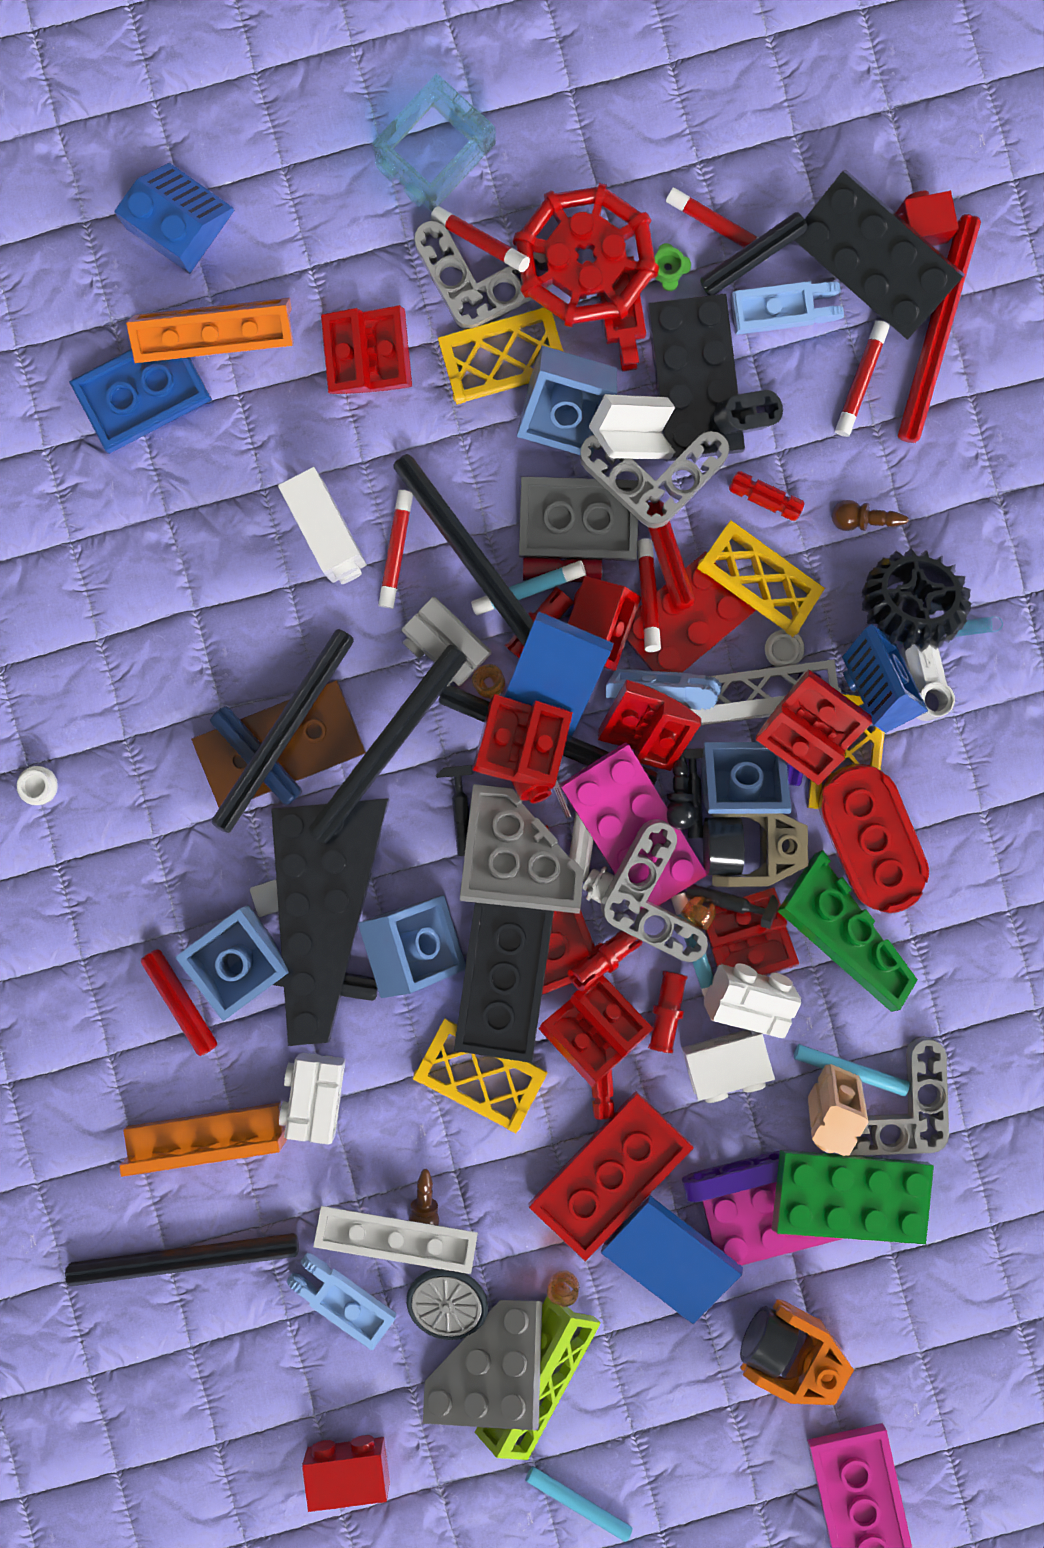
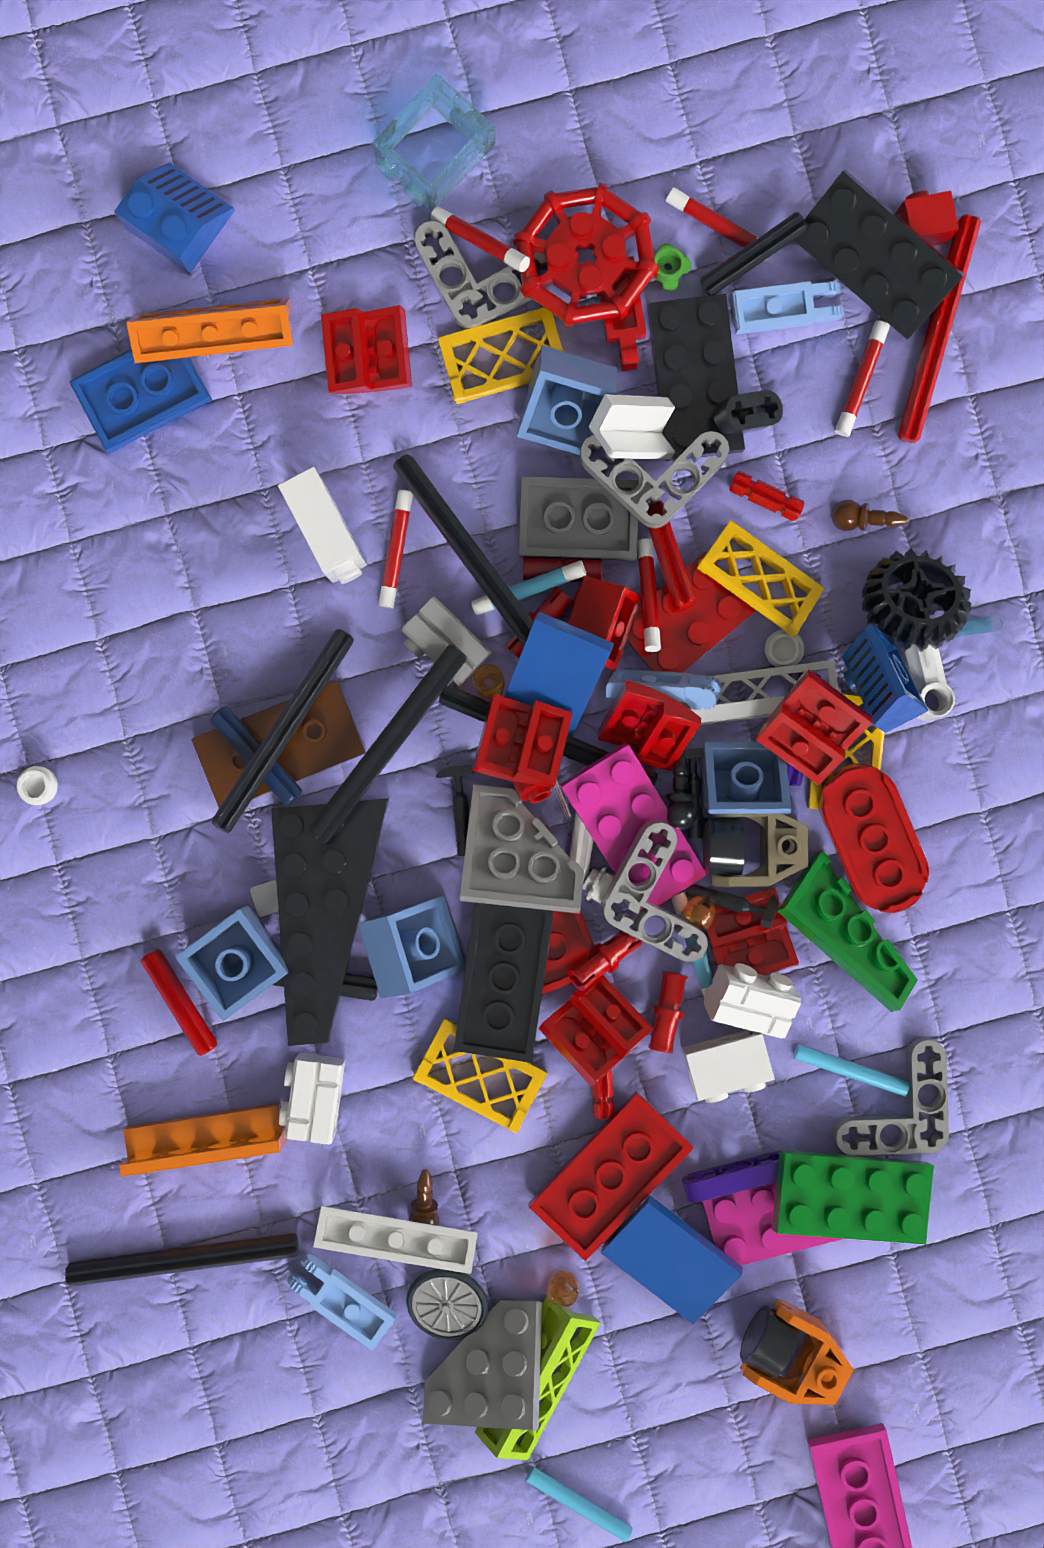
(346, 1473): red brick -> none
(837, 1110): light nougat brick -> none

